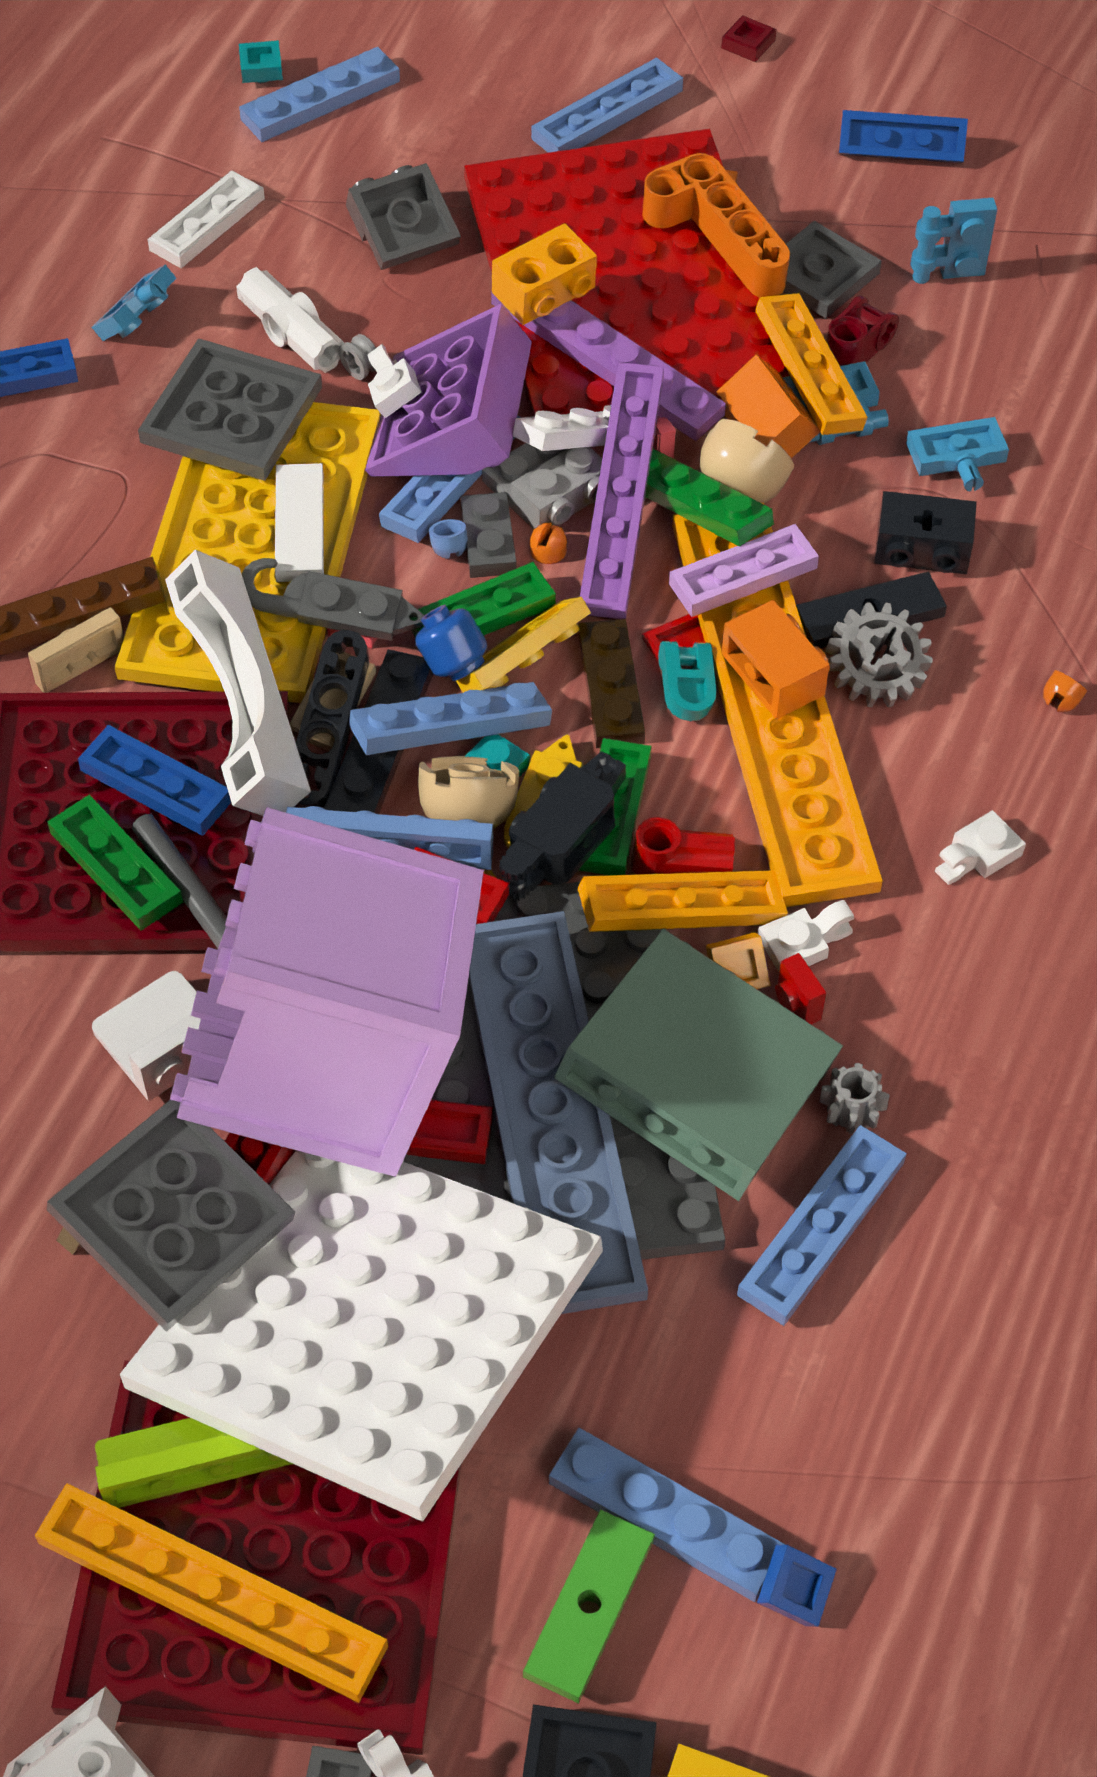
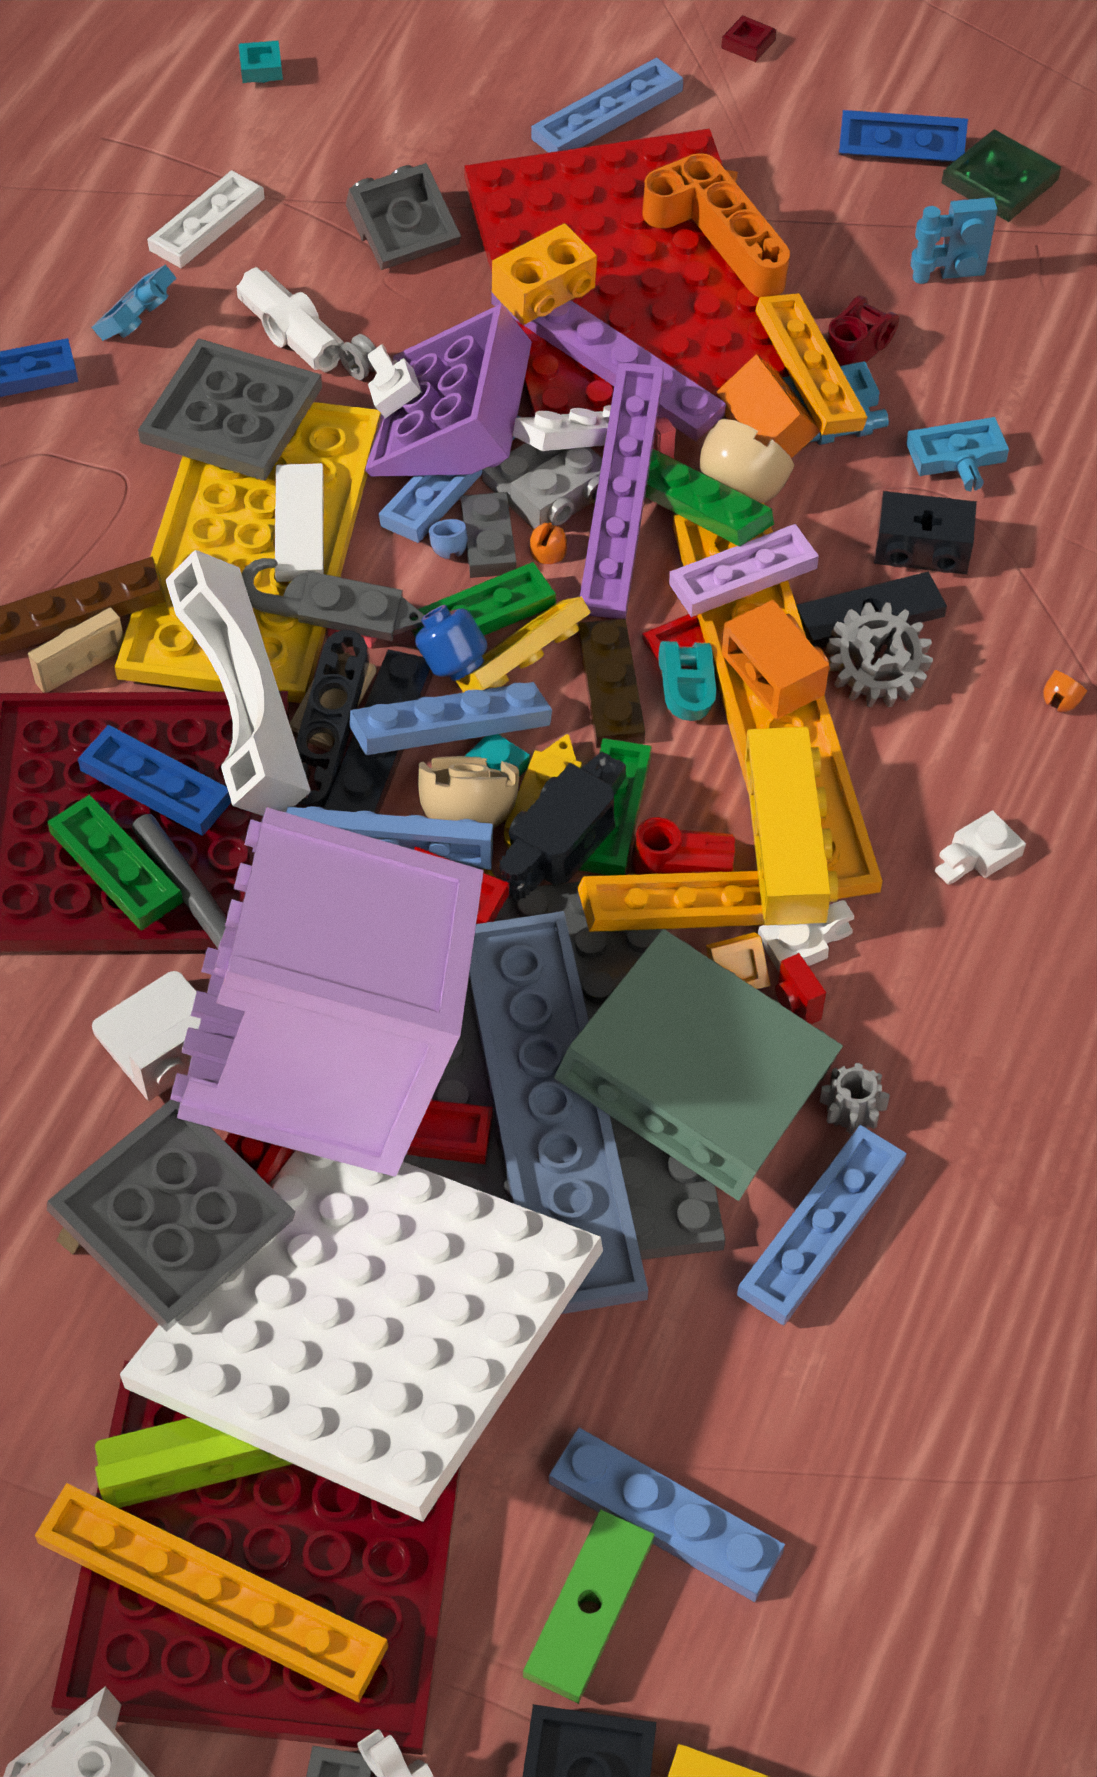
(319, 94): medium blue plate -> none
(788, 826): none -> yellow brick
(796, 1585): blue plate -> none
(827, 269): dark grey plate -> none
(1003, 171): none -> clear green plate

